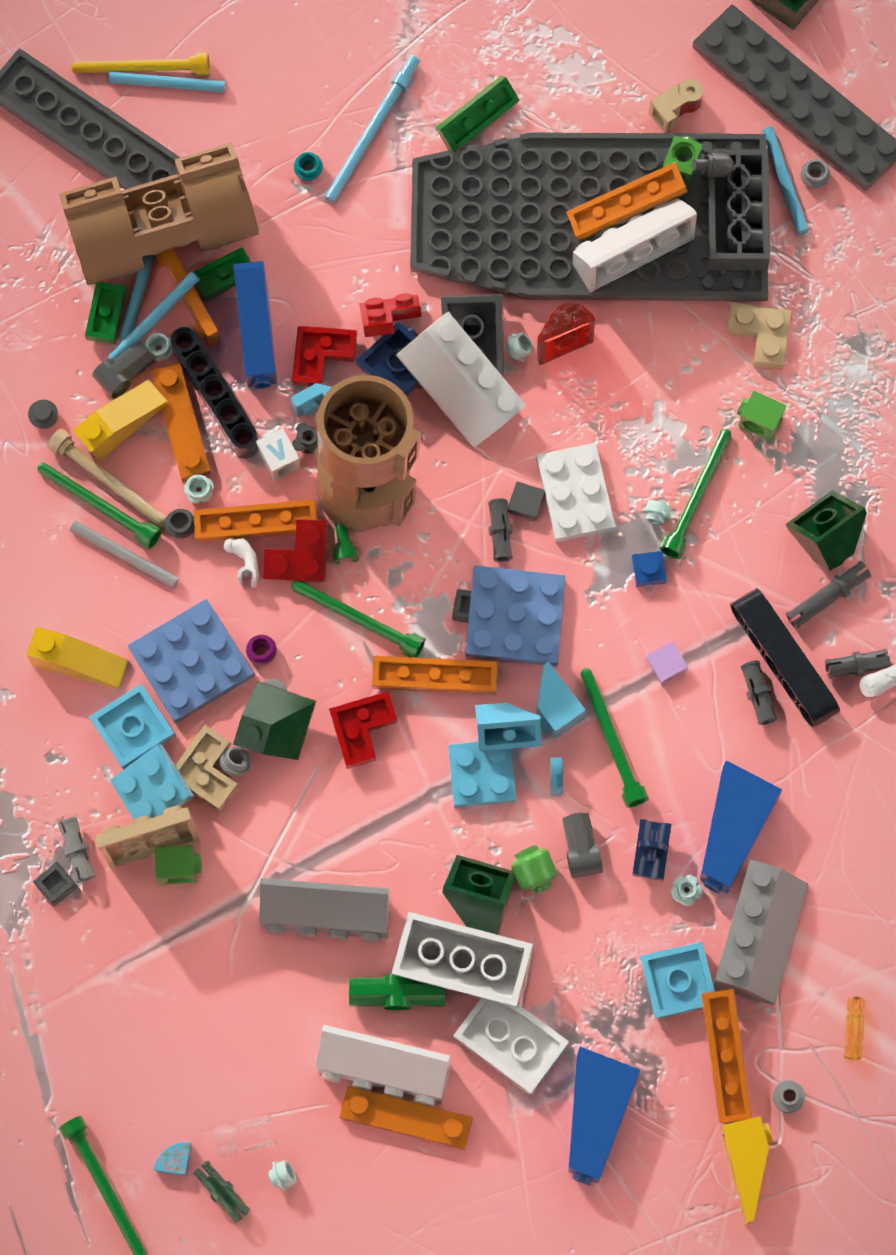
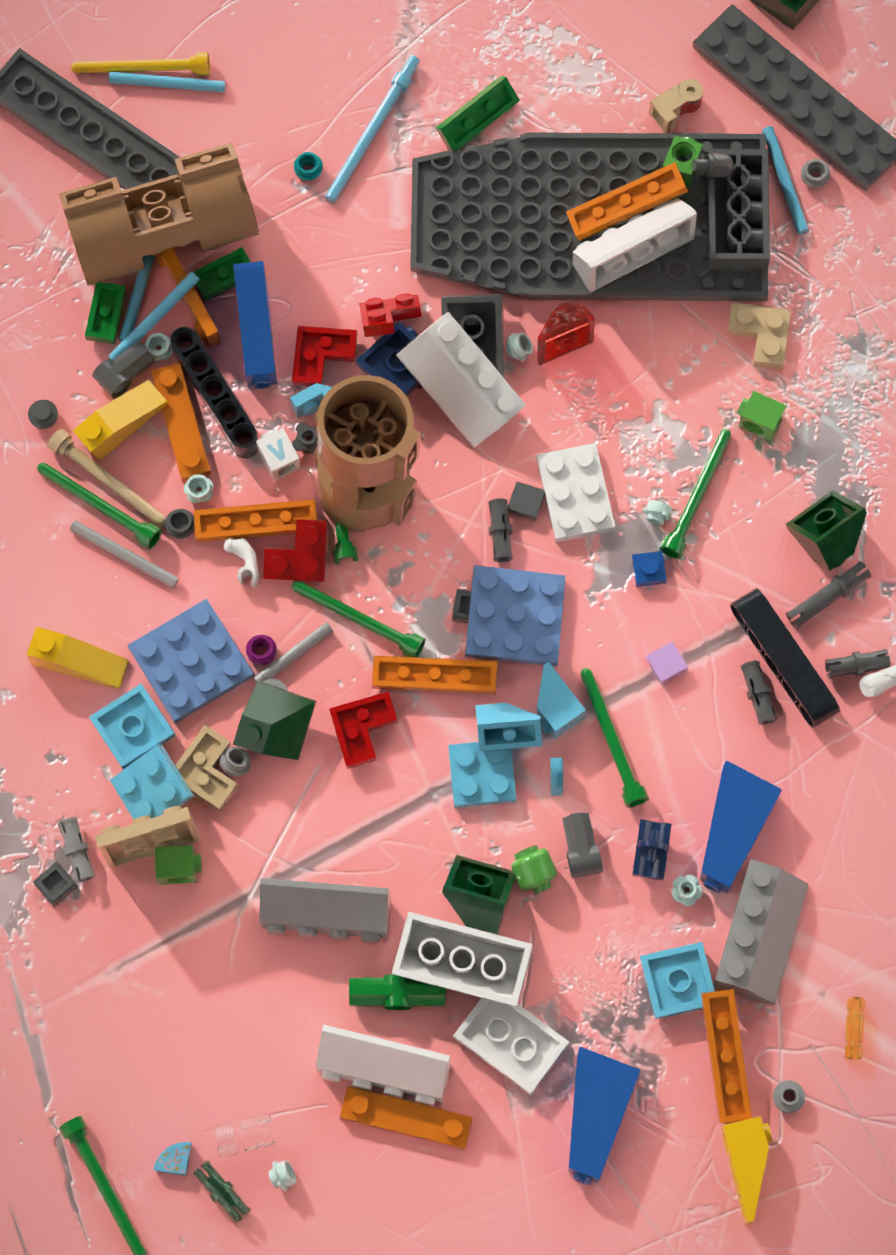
(294, 653): none -> light grey bar

